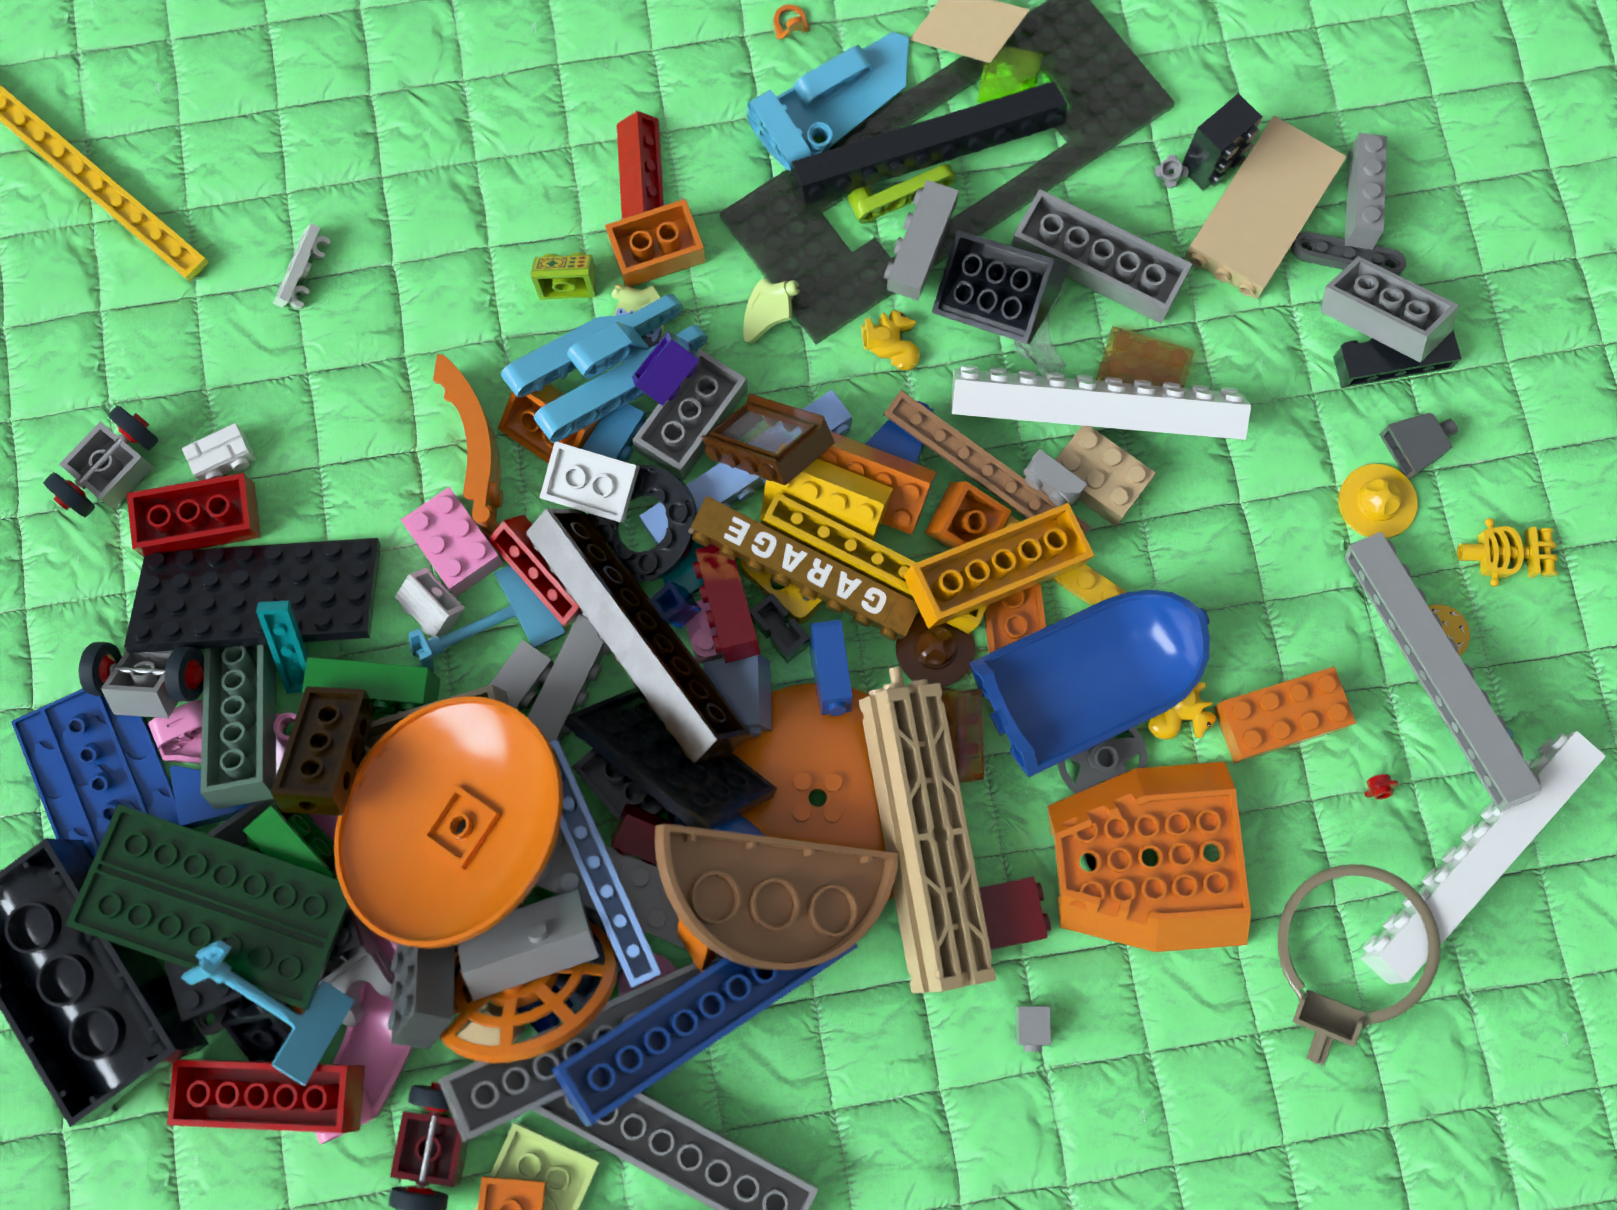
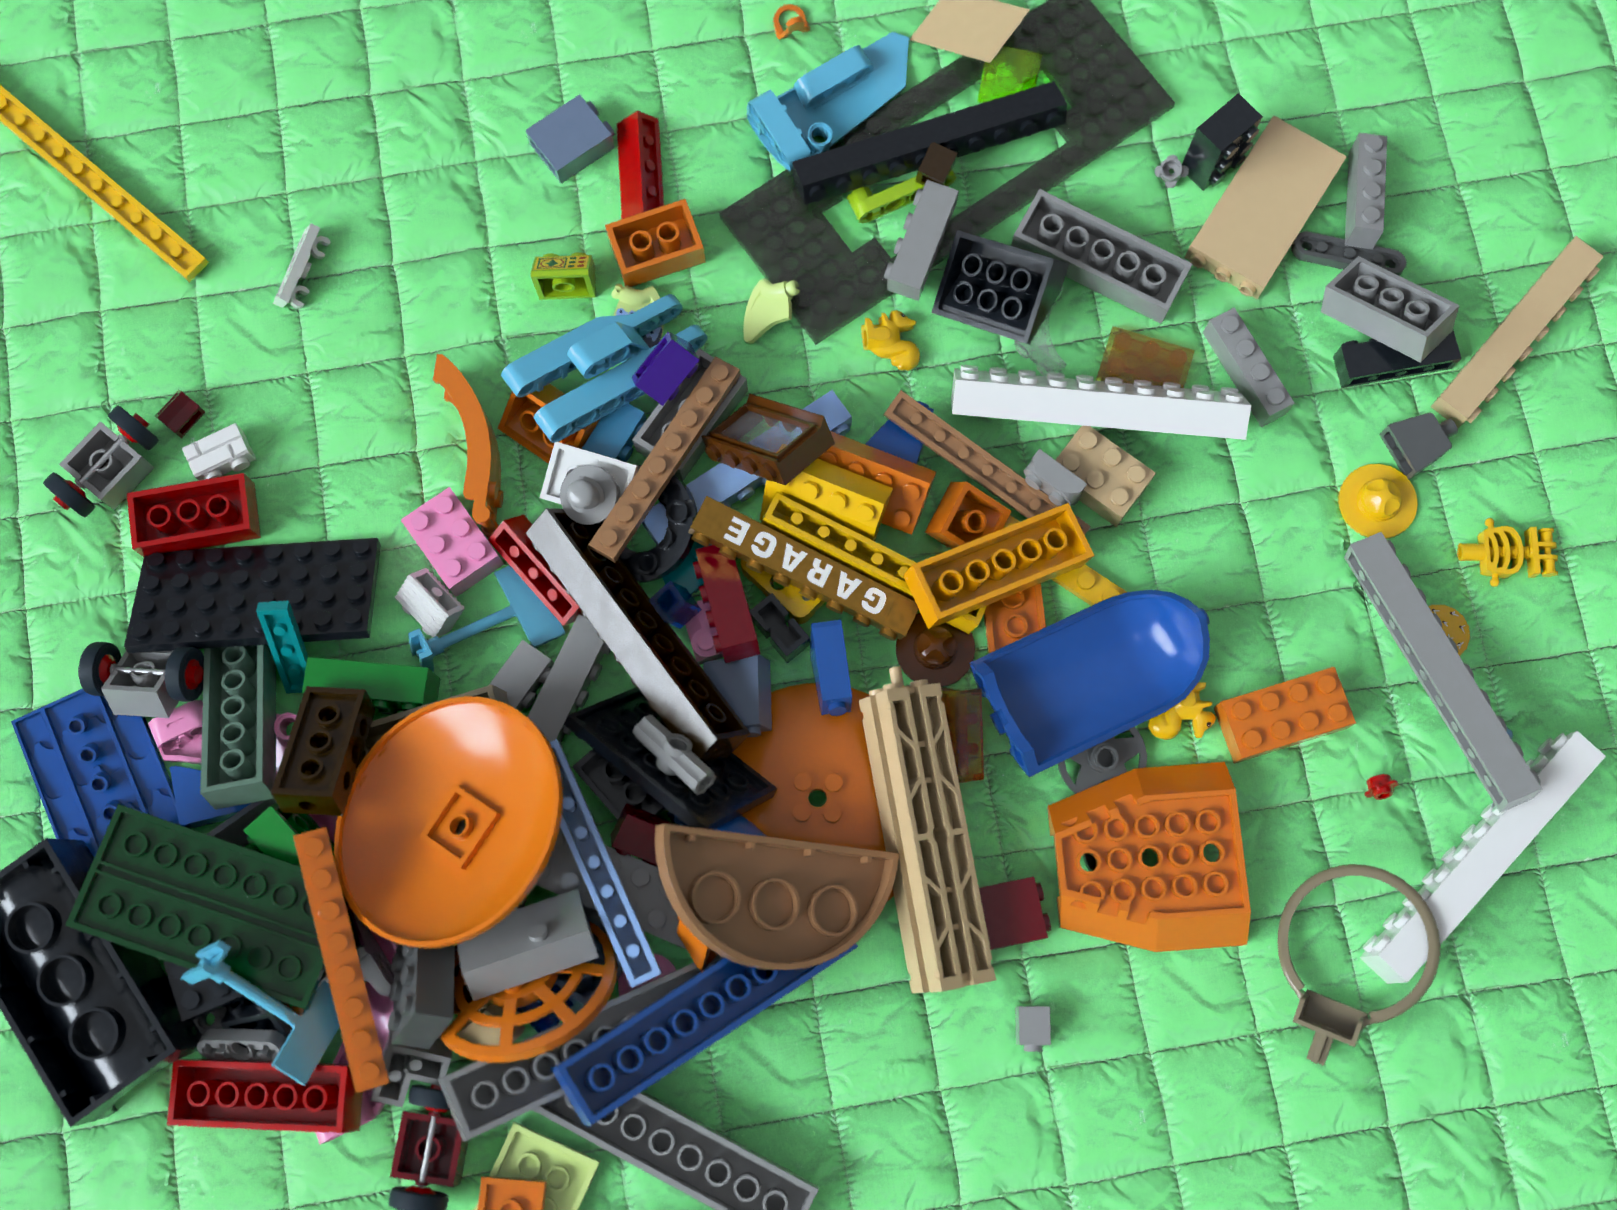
(180, 413): none -> dark red piece
(223, 1045): none -> light grey beam
(341, 960): none -> orange brick
(410, 1063): none -> light grey brick
(571, 138): none -> sand blue brick
(589, 494): none -> light grey plate
(664, 459): none -> medium nougat plate
(674, 754): none -> light grey piece
(936, 165): none -> dark brown panel
(1248, 367): none -> light grey brick
(1517, 331): none -> tan brick

